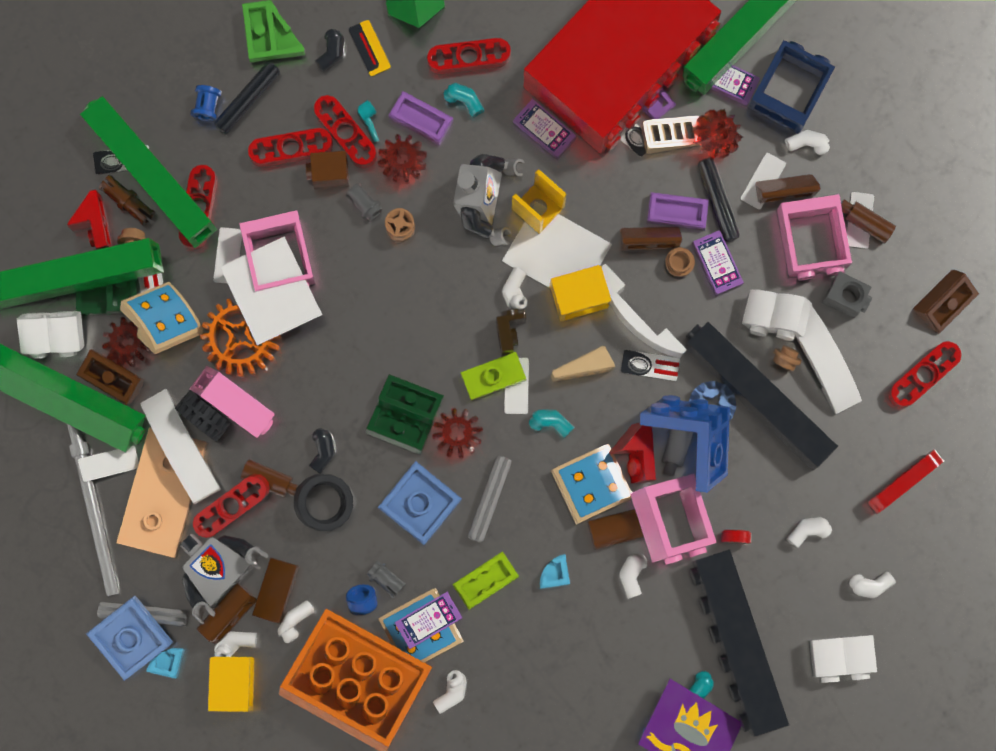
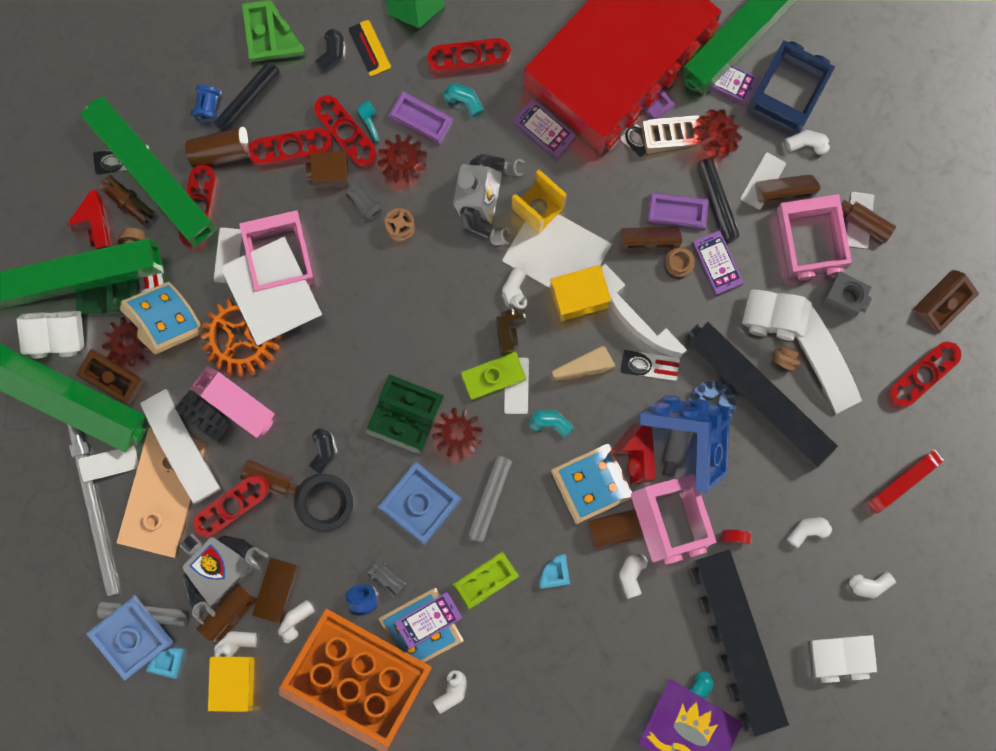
(218, 148): none -> reddish brown brick

